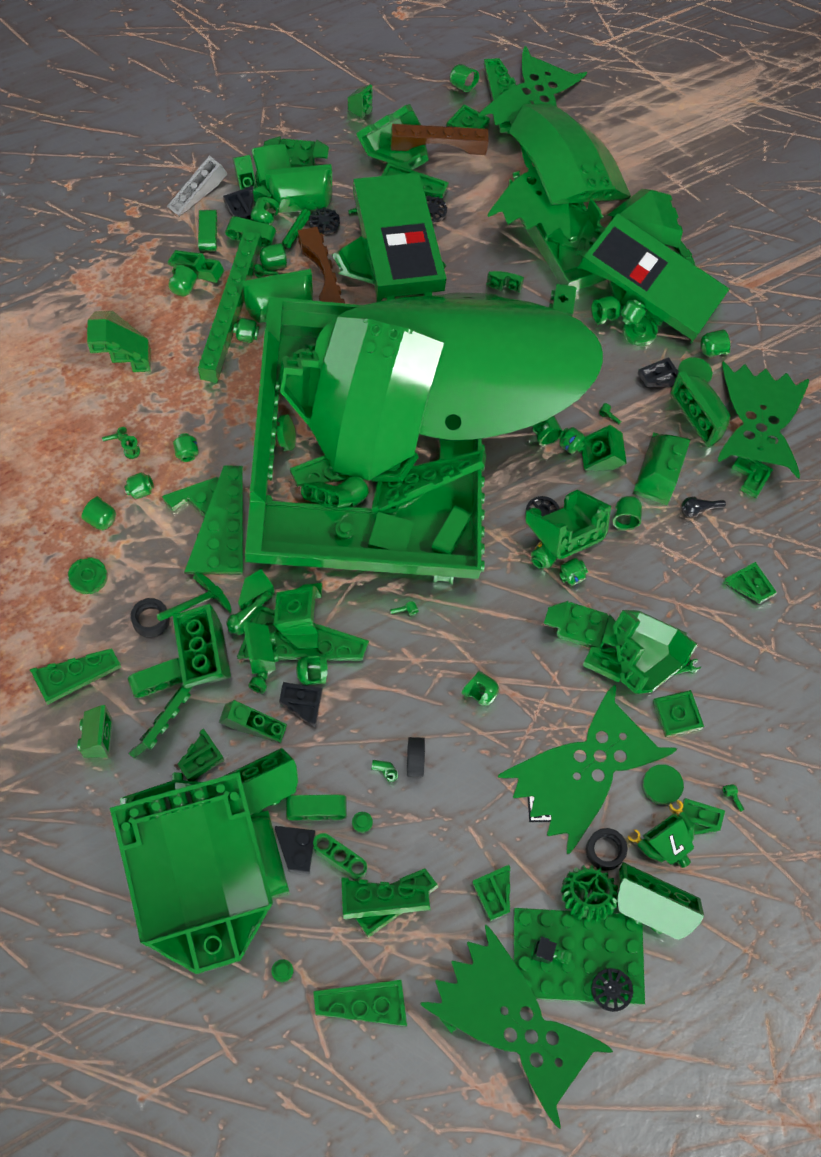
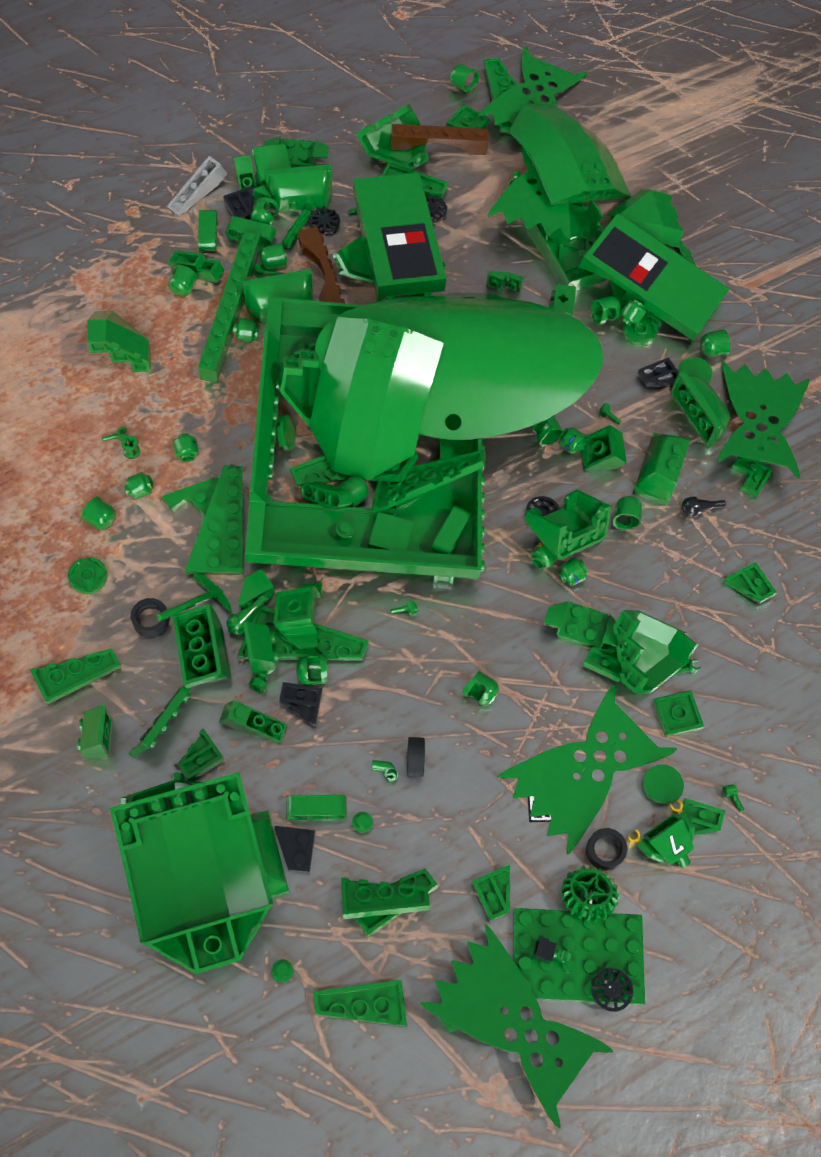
(155, 678): green beam -> none
(268, 780): green windscreen -> none
(336, 847): green beam -> none
(361, 101): green slope -> none
(657, 903): windscreen -> none

